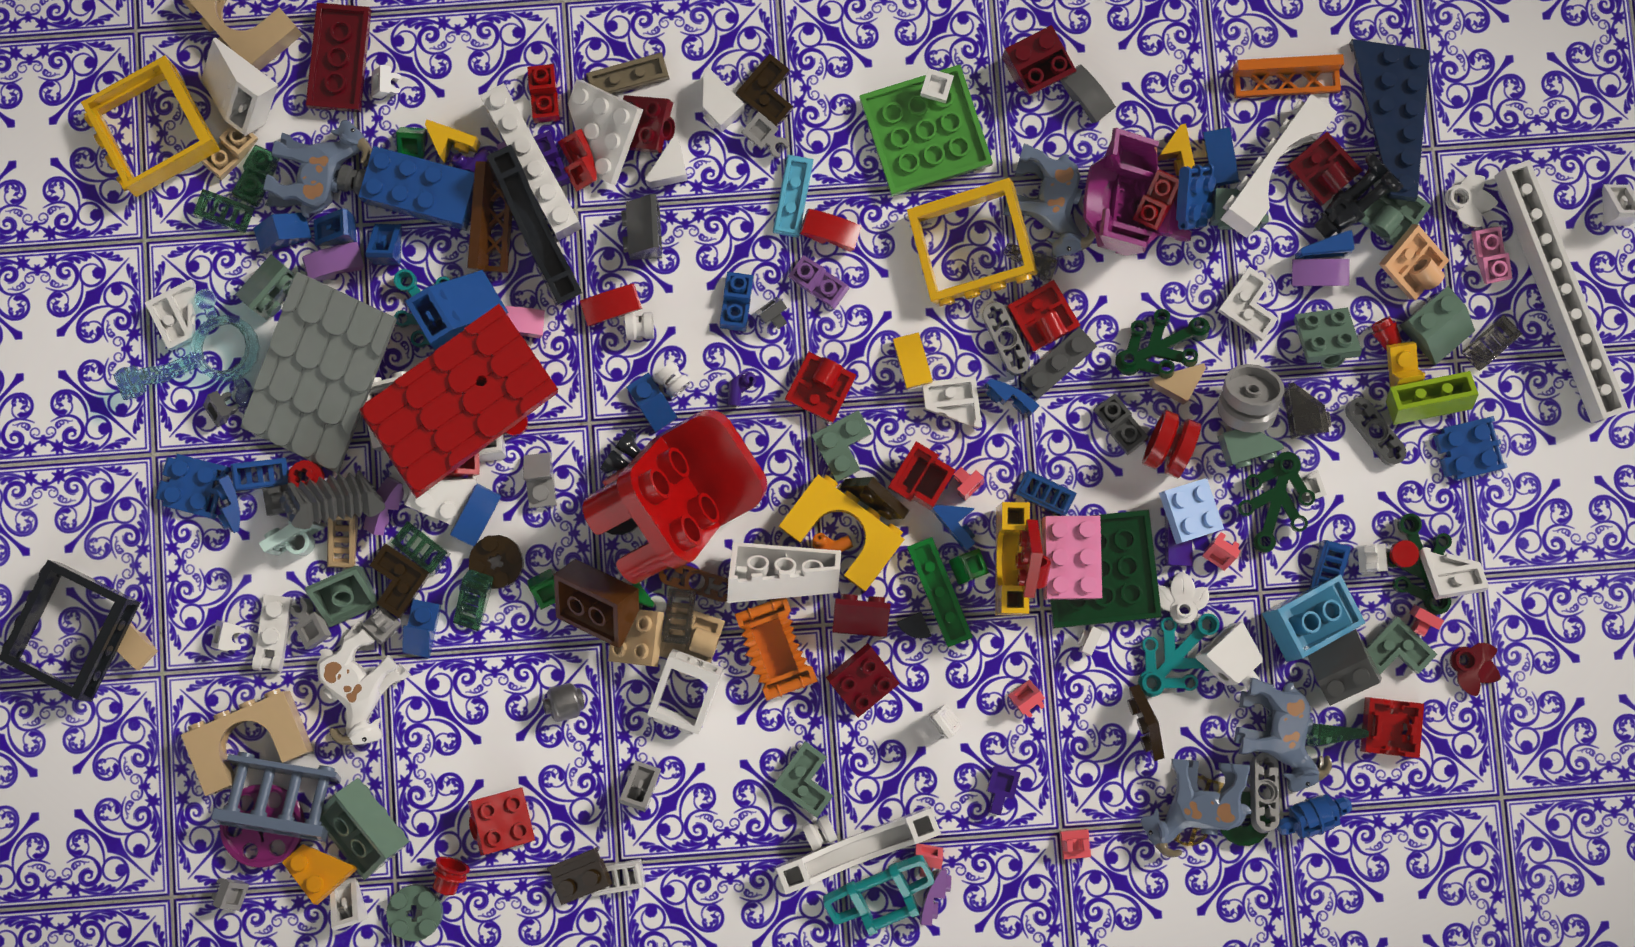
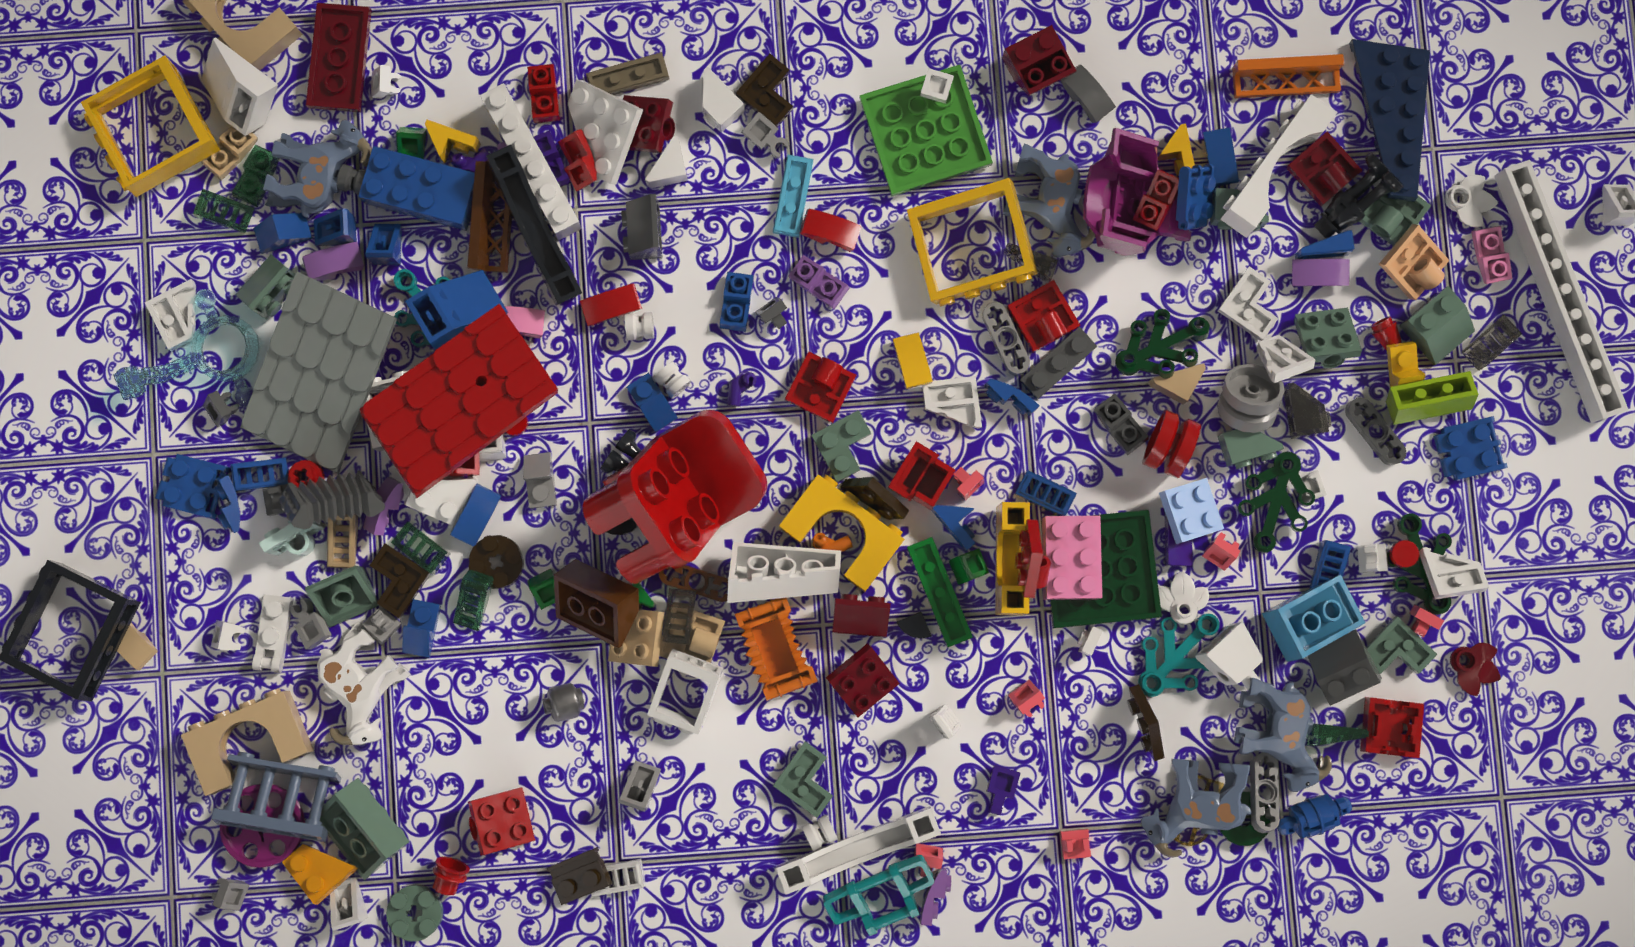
(1283, 358): none -> white wing

